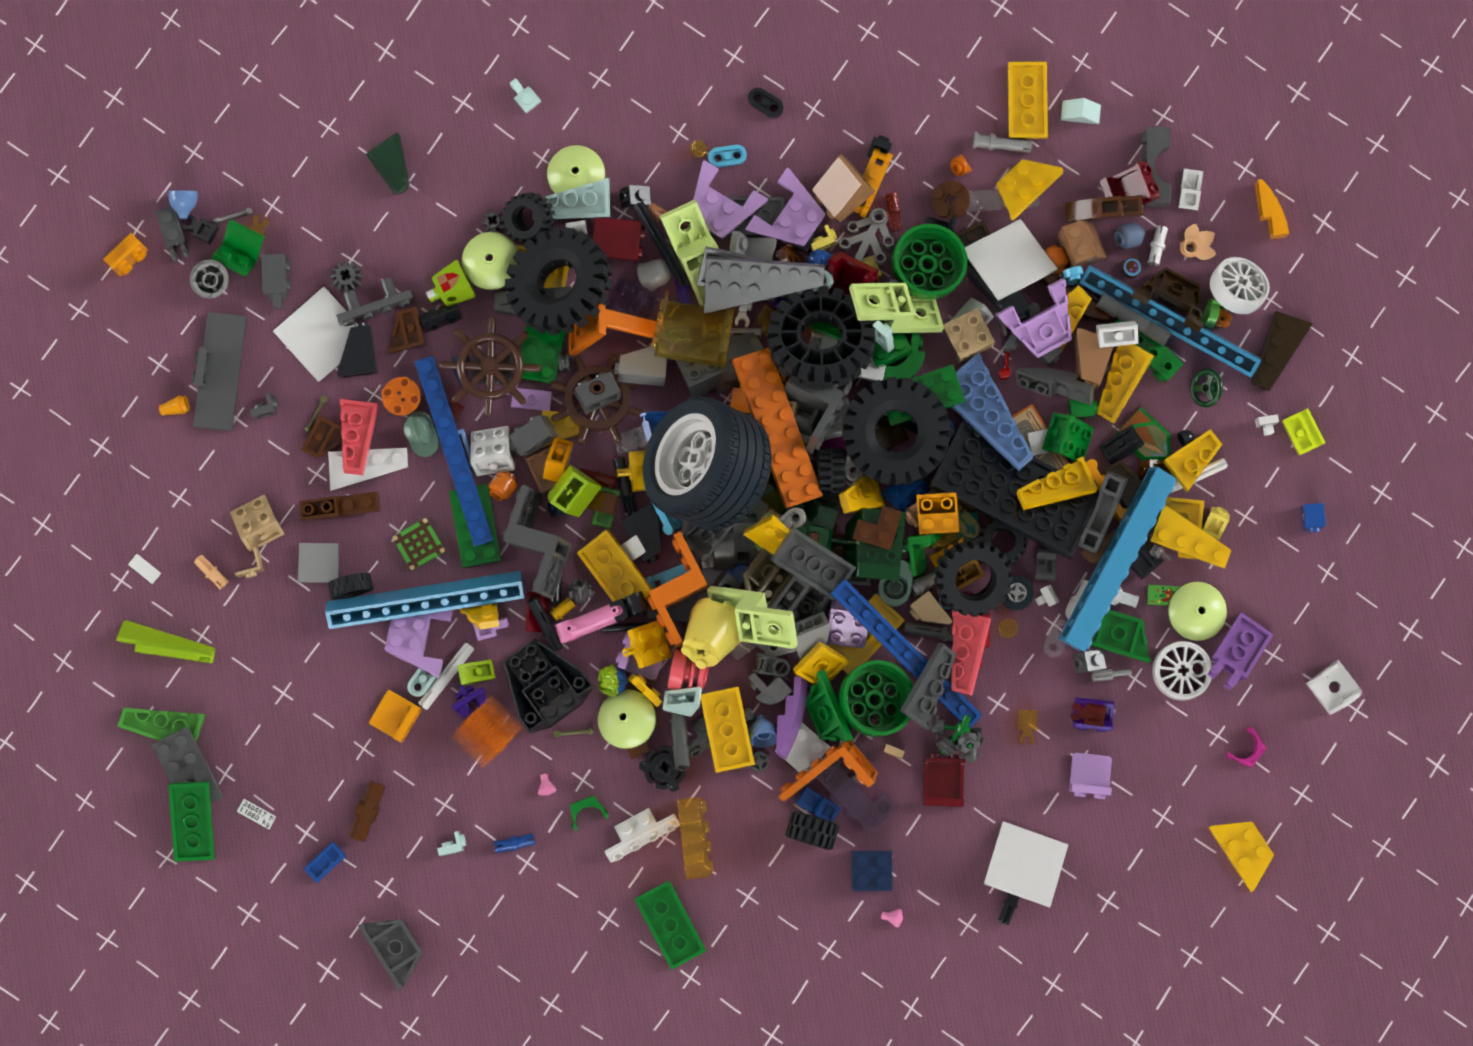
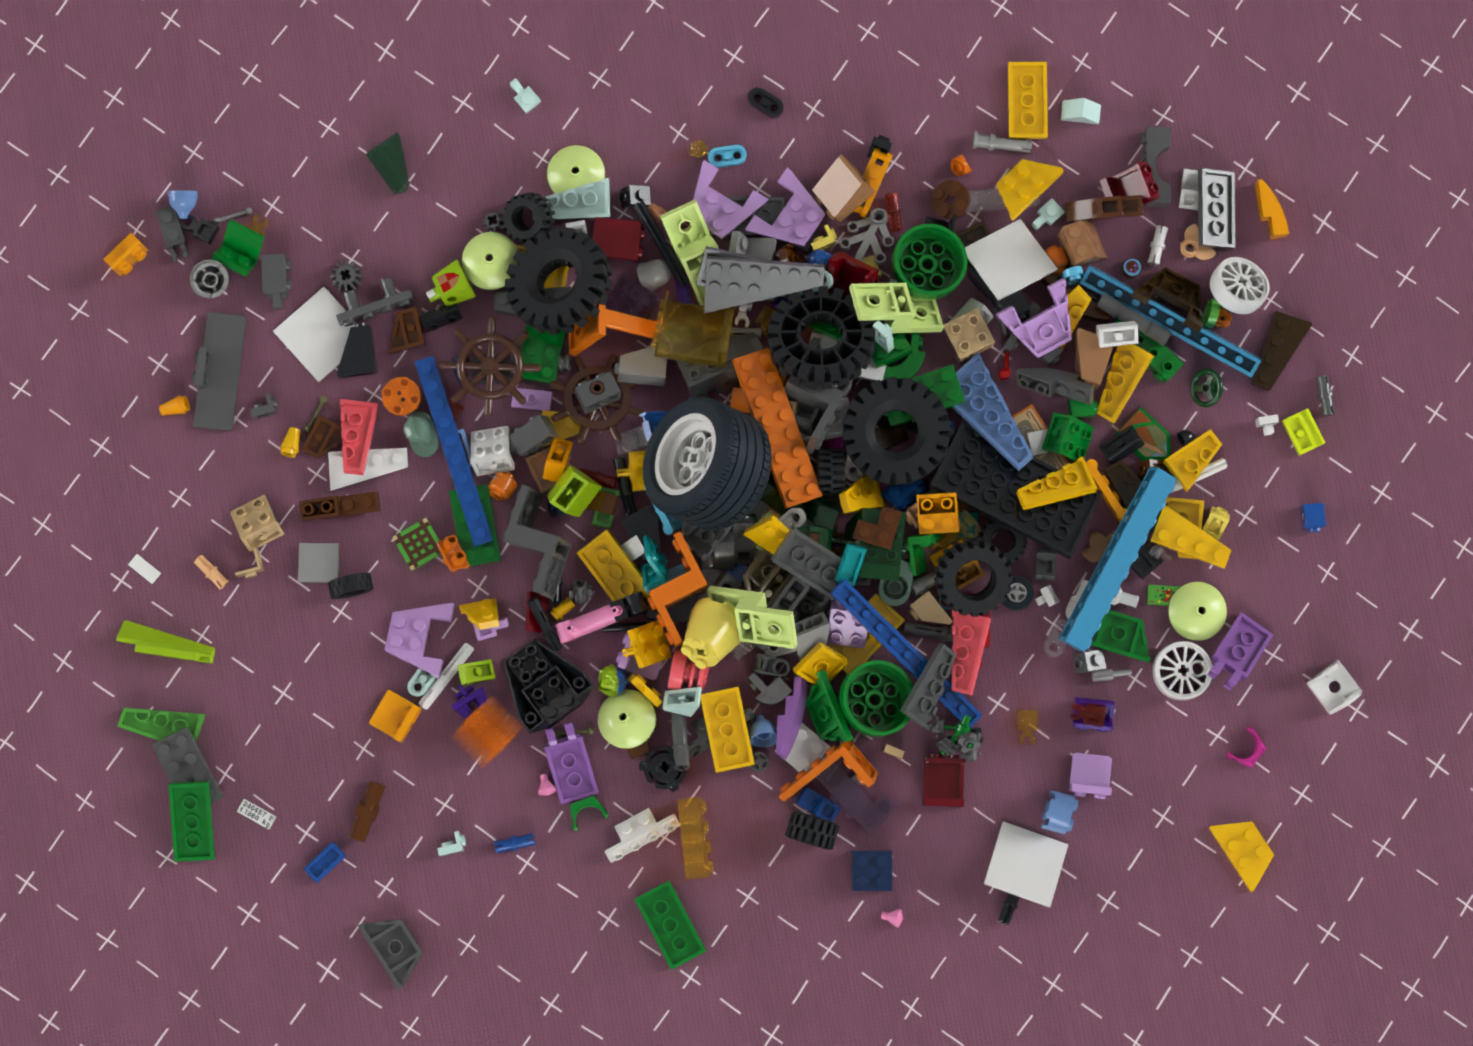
(291, 443): none -> yellow cone
(424, 600): dark azure brick -> none
(452, 553): none -> orange hips
(570, 765): none -> medium lavender tile
(655, 571): none -> teal bracket
(850, 563): none -> teal tile
(1008, 628): clear yellow plate -> none
(1048, 214): none -> light aqua plate
(1059, 812): none -> medium blue brick
(1104, 511): dark grey arch -> none
(1129, 235): sand blue head -> none
(1216, 208): none -> plate
(1325, 395): none -> dark grey pin

